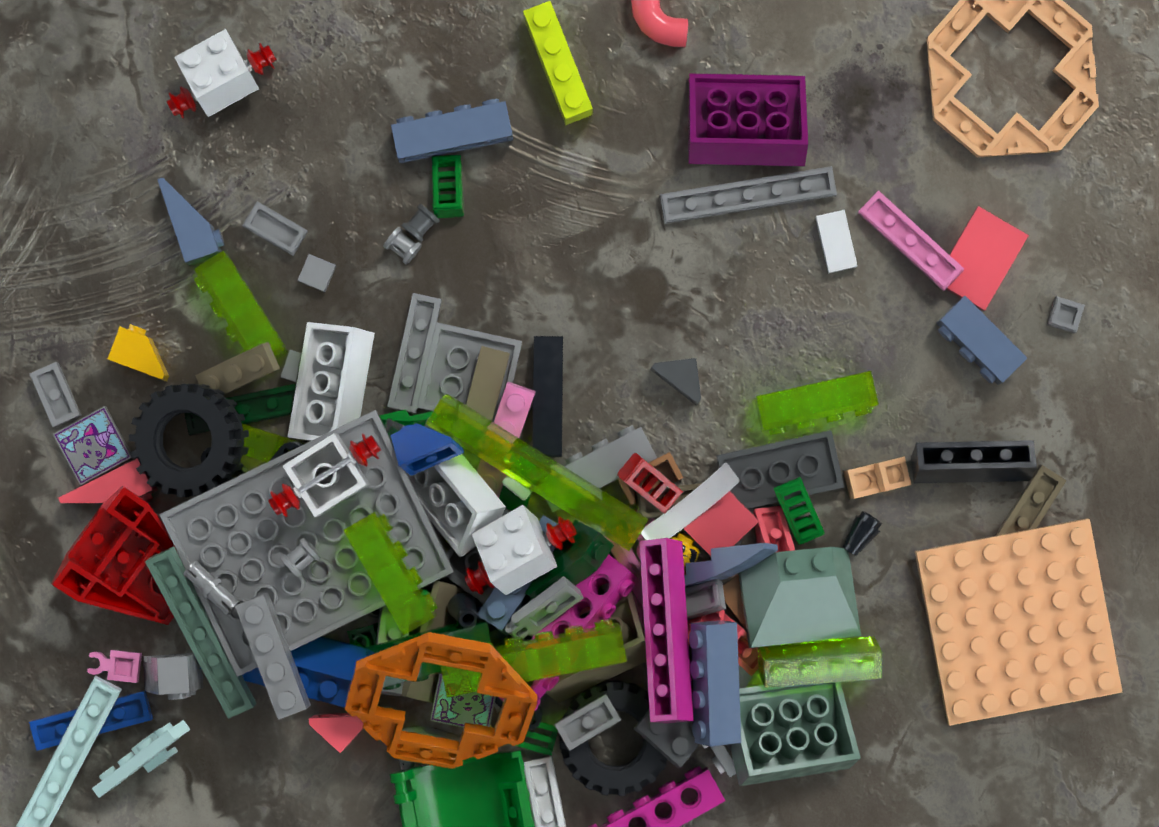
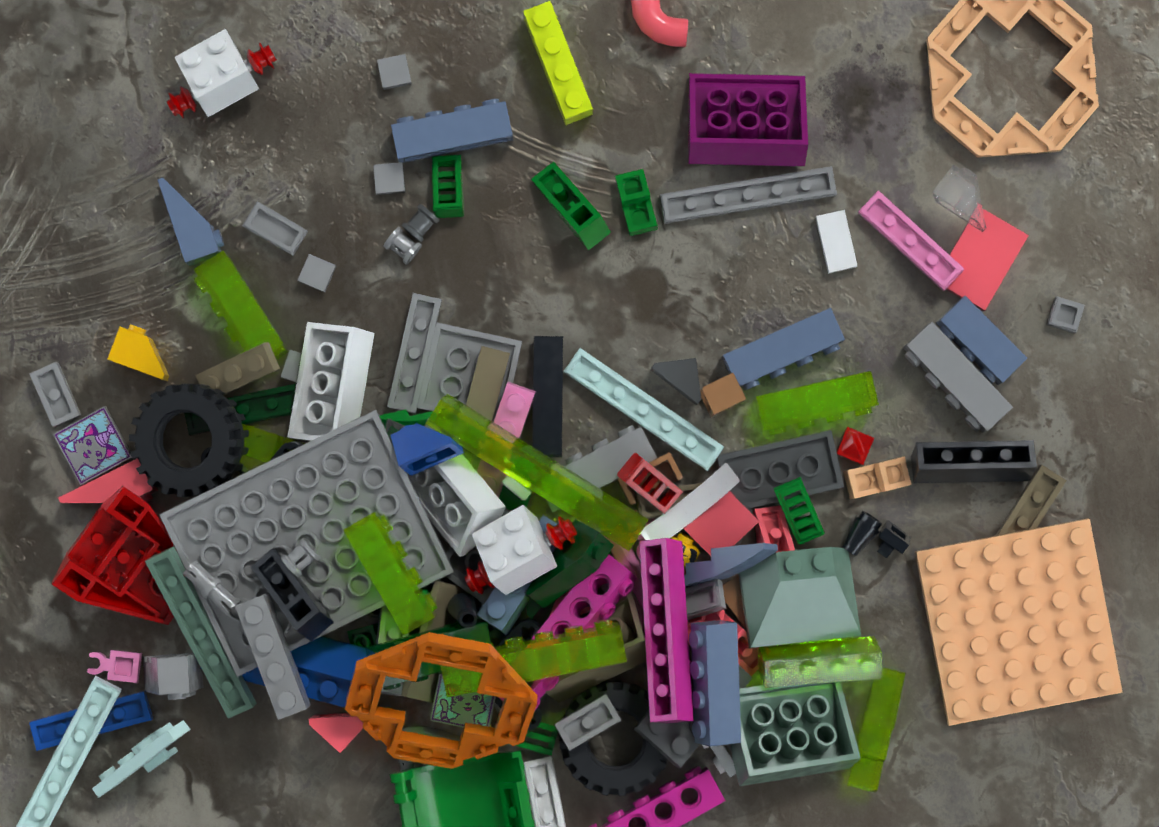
(292, 596): none -> black slope
(325, 475): white brick -> none
(389, 178): none -> light grey tile
(394, 71): none -> light grey tile
(544, 609): light grey hinge -> none
(571, 206): none -> green slope
(636, 202): none -> green slope
(643, 409): none -> light aqua tile
(722, 395): none -> medium nougat panel
(784, 348): none -> sand blue brick
(855, 445): none -> red tile
(876, 729): none -> clear neon green slope
(892, 538): none -> black tile
(957, 377): none -> light grey brick
(962, 196): none -> clear slope

